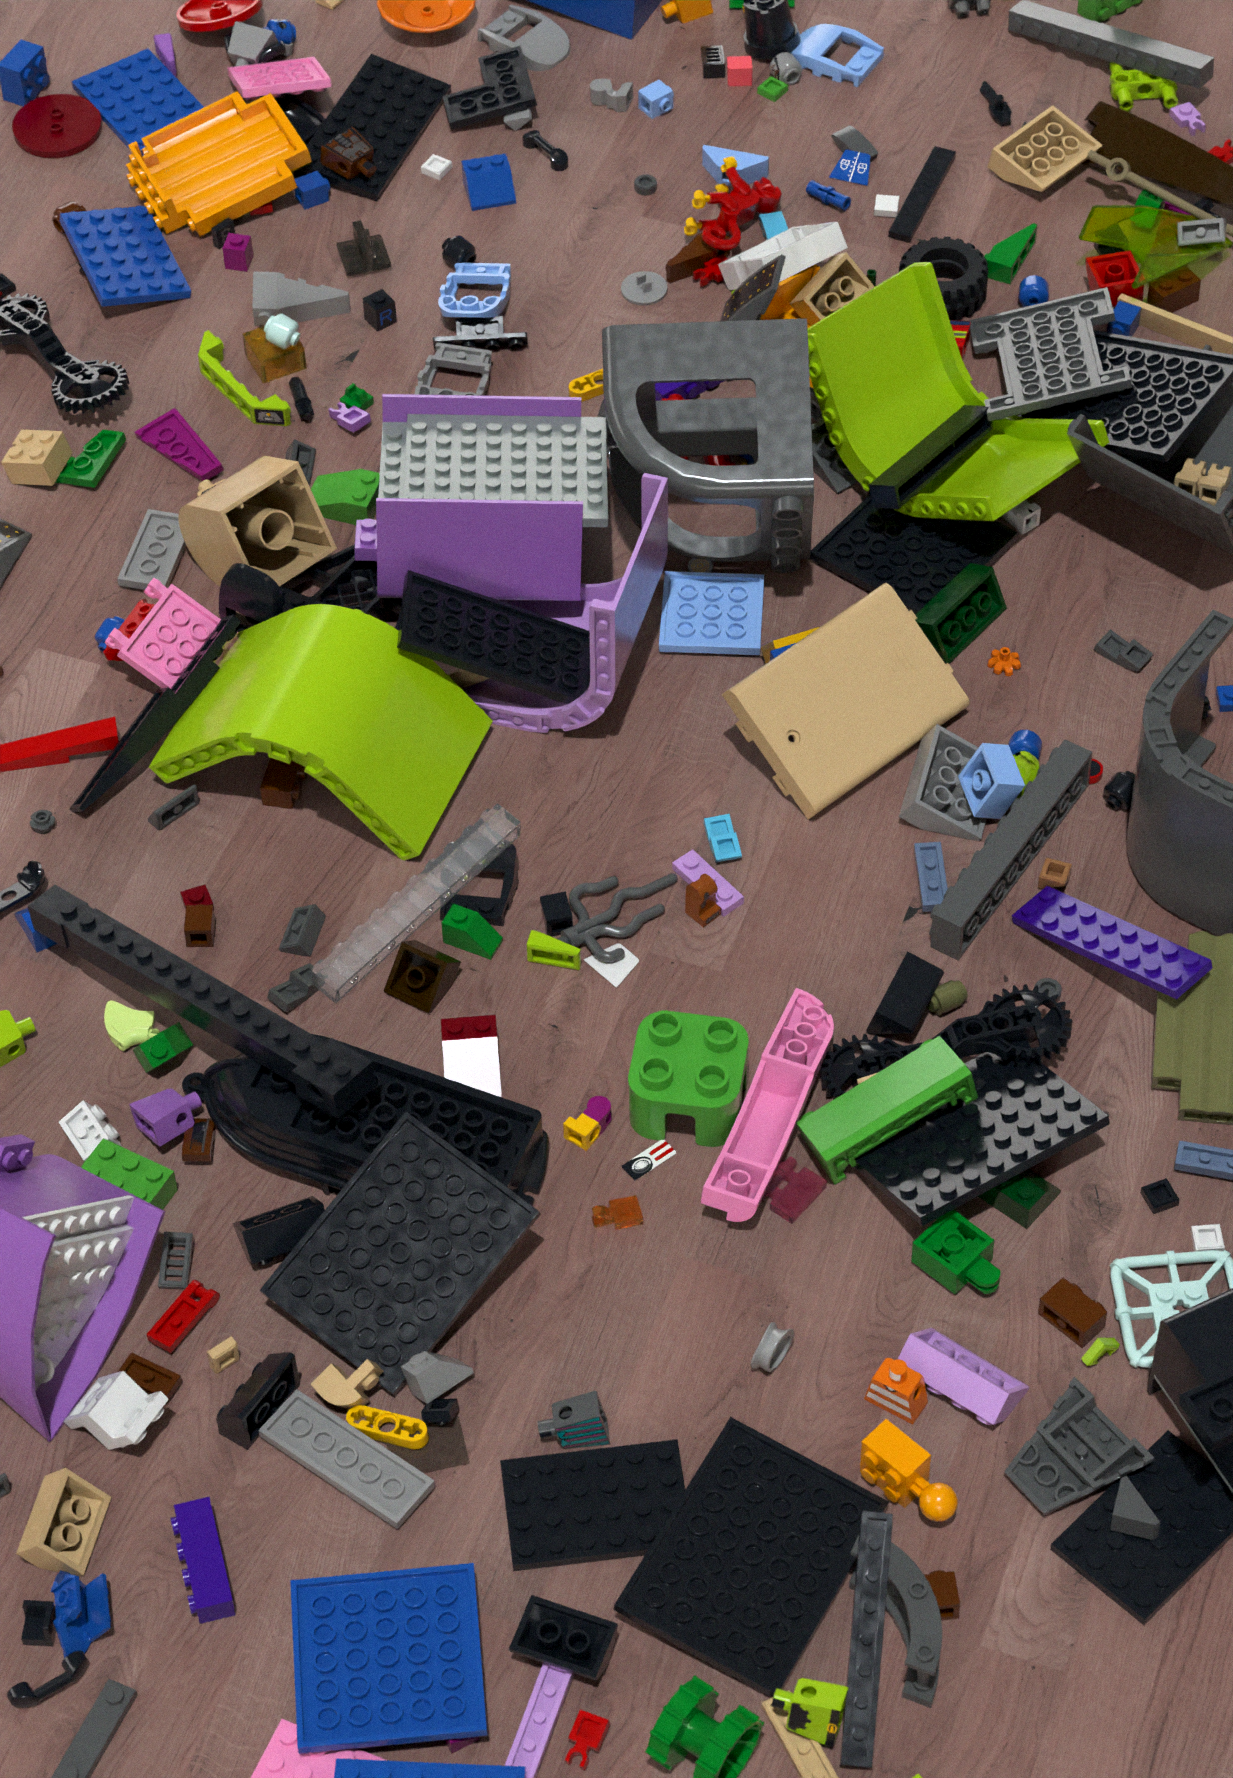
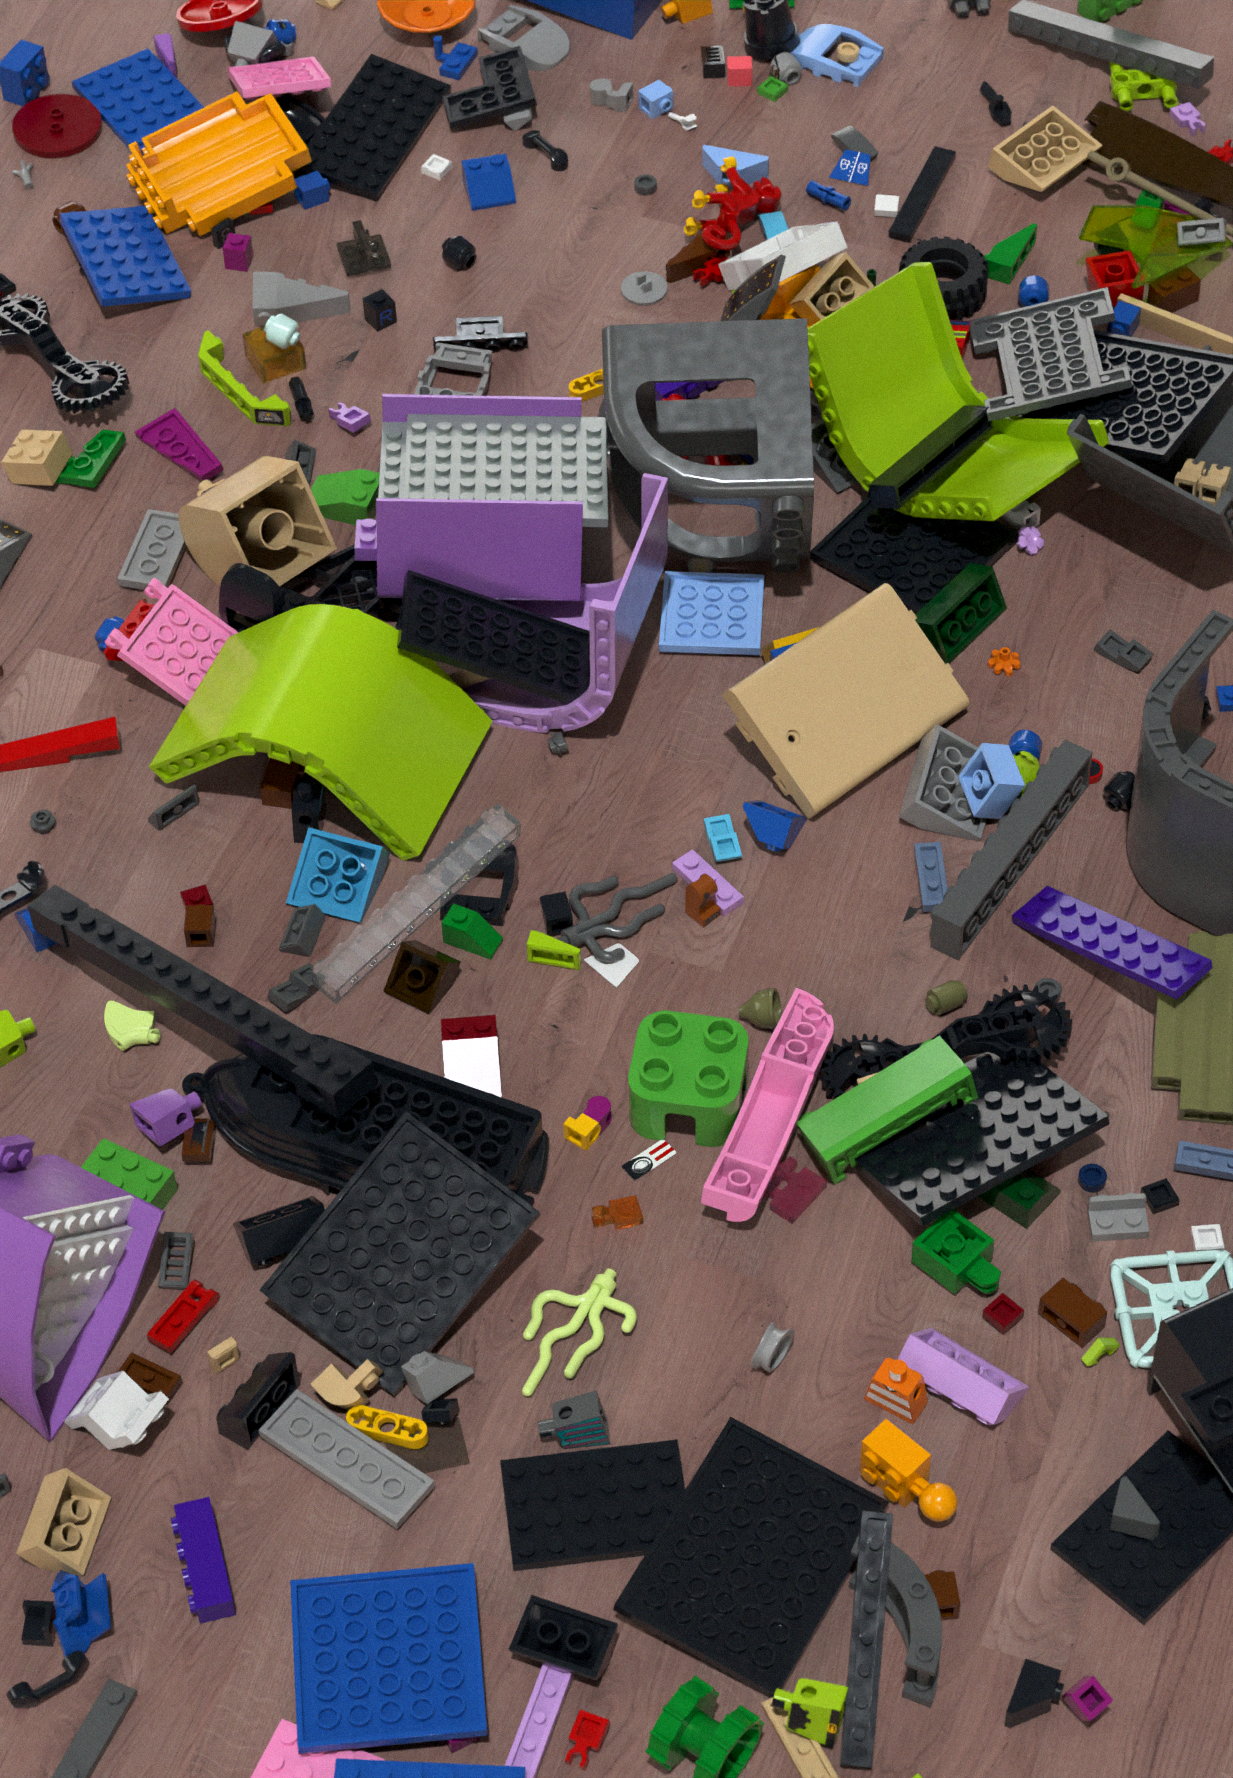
(25, 174): none -> light grey bar
(87, 1128): white bracket -> none
(159, 715): black slope -> none
(162, 1047): green slope -> none
(311, 802): none -> black torso
(337, 874): none -> dark azure slope
(348, 155): reddish brown torso -> none
(357, 397): green tile -> none
(457, 61): none -> blue plate
(470, 305): light blue slope -> none
(558, 743): none -> dark grey plate
(594, 1301): none -> yellowish green plant
(686, 122): none -> white hand
(763, 1008): none -> olive helmet
(774, 824): none -> blue slope
(848, 52): none -> tan tile
(906, 997): black slope -> none
(1003, 1313): none -> dark red plate
(1030, 539): none -> lavender plant
(1033, 1693): none -> black slope
(1054, 873): medium nougat slope -> none
(1073, 1452): dark grey wedge -> none
(1087, 1698): none -> magenta brick
(1092, 1178): none -> dark blue tile
(1117, 1217): none -> light grey bracket

